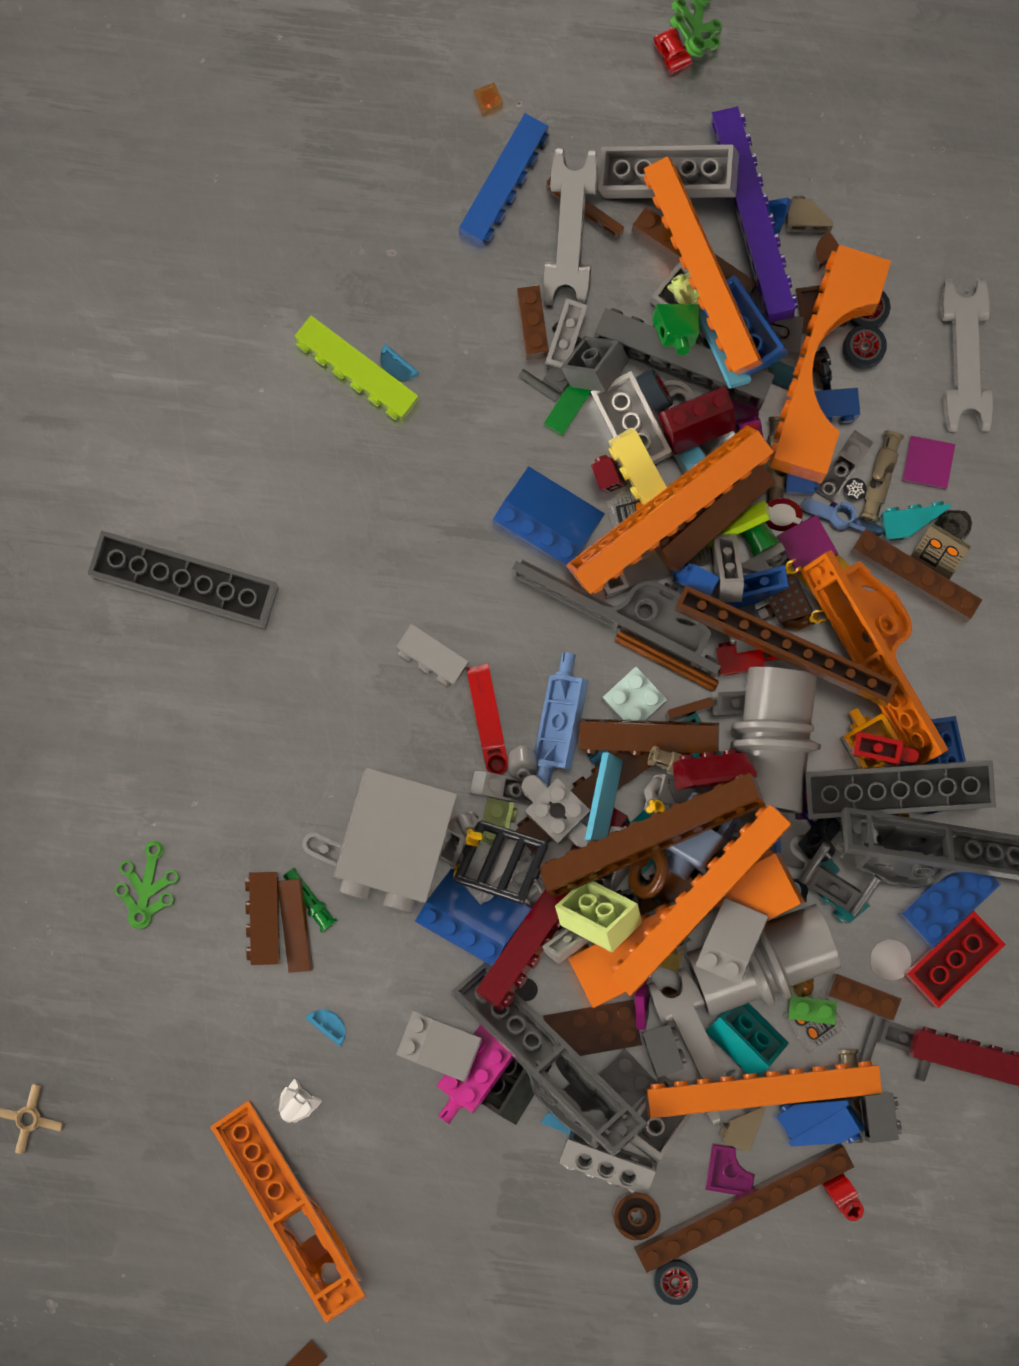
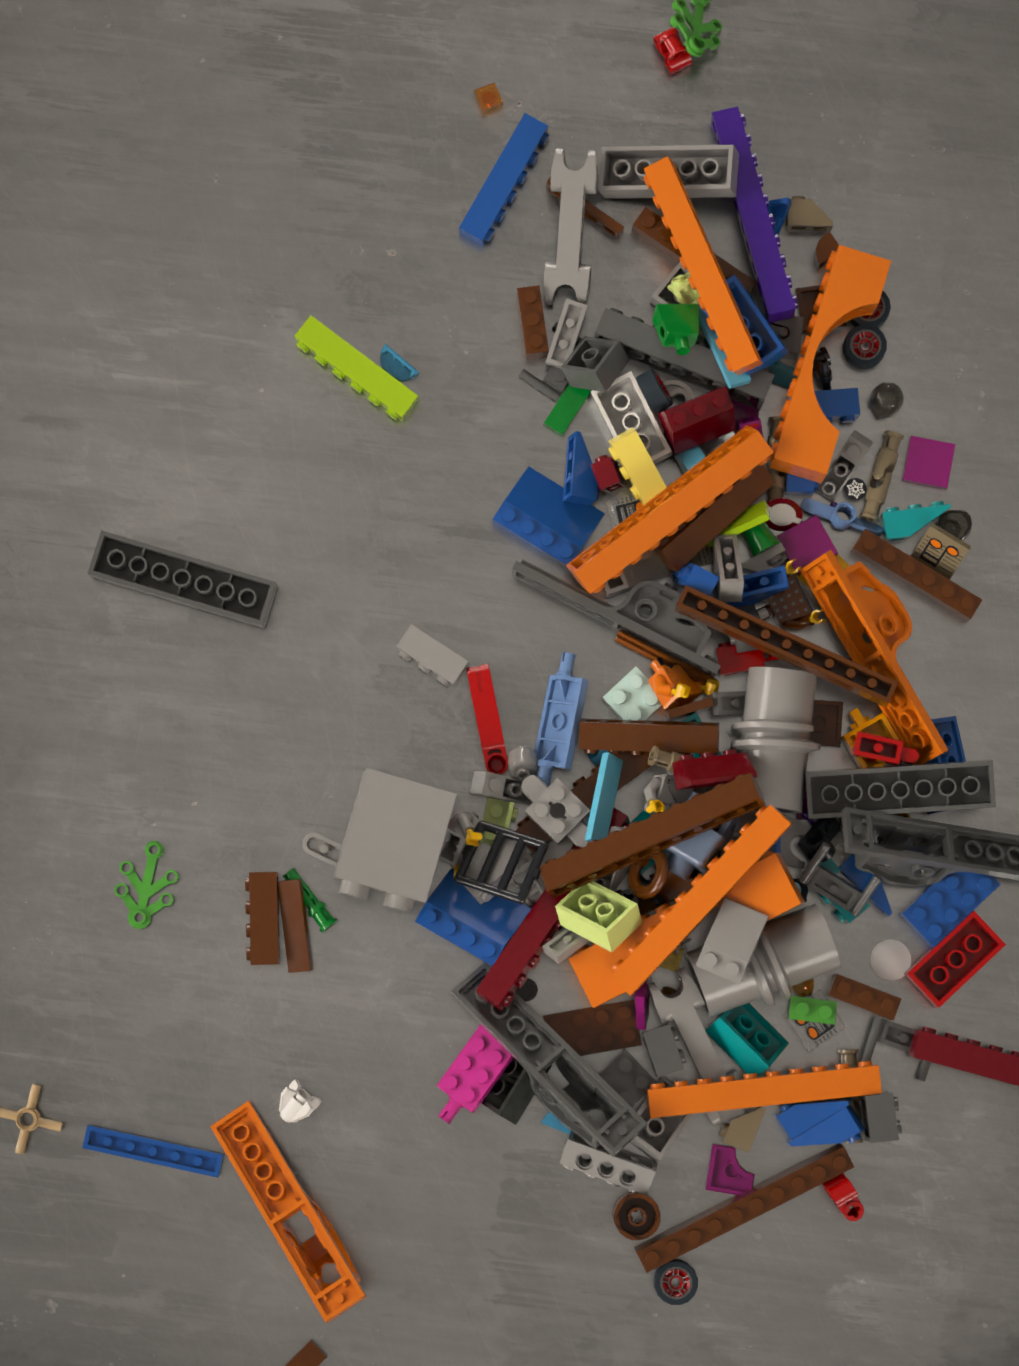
(153, 1151): none -> blue plate
(329, 1024): dark azure tile -> none
(439, 1046): light grey slope -> none
(580, 481): none -> blue slope
(674, 685): none -> orange torso
(827, 723): none -> reddish brown tile
(861, 879): none -> blue slope
(886, 399): none -> clear smoke hair
(968, 392): light grey piece -> none

